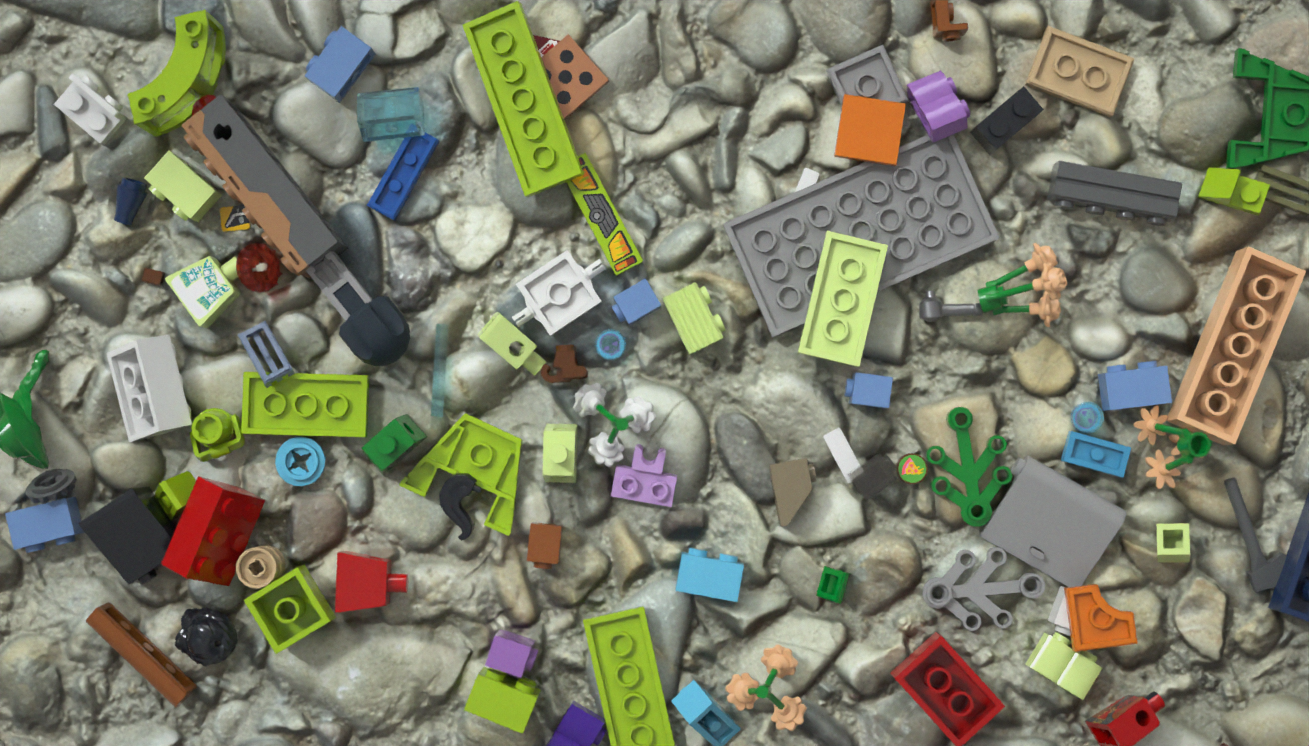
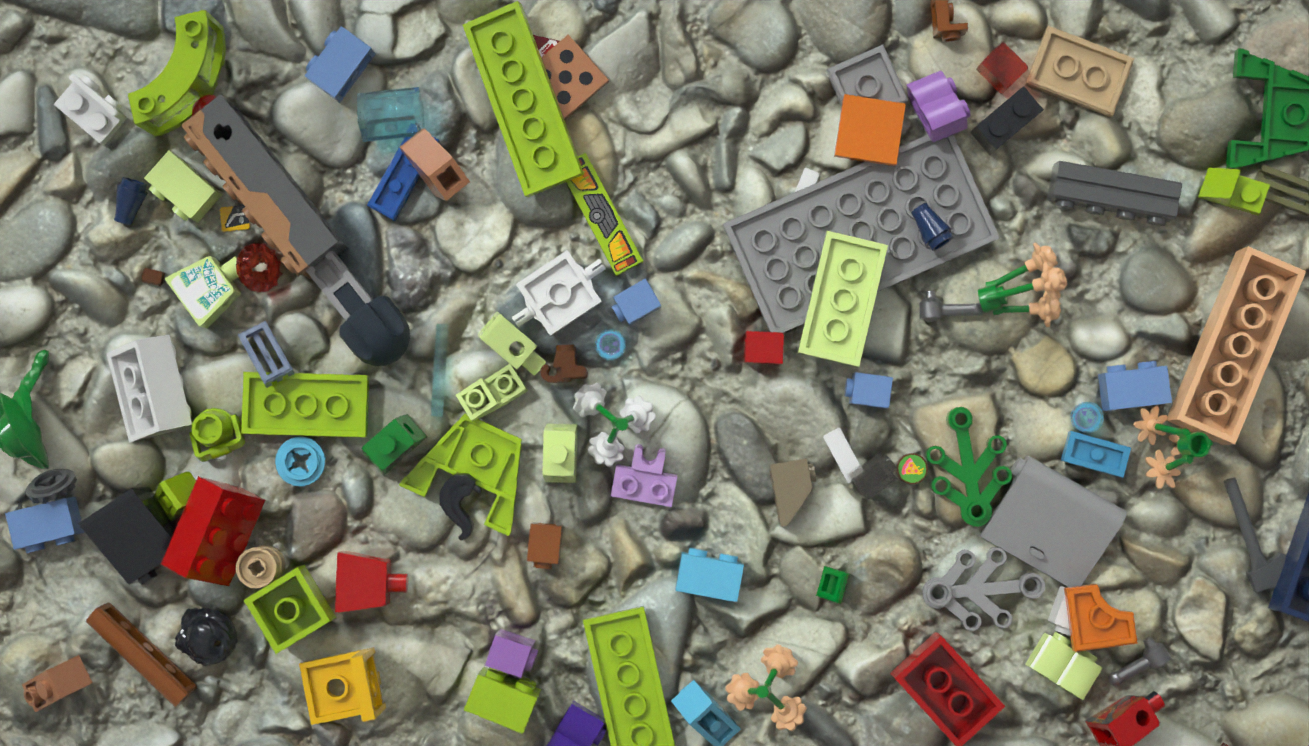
(56, 683): none -> nougat slope
(361, 683): none -> yellow bracket
(434, 165): none -> nougat slope
(492, 393): none -> yellowish green slope
(693, 317): yellowish green brick -> none
(763, 347): none -> red panel
(931, 227): none -> dark blue cone
(1002, 67): none -> clear red panel
(1154, 656): none -> flat silver piece
(1173, 542): yellowish green brick -> none

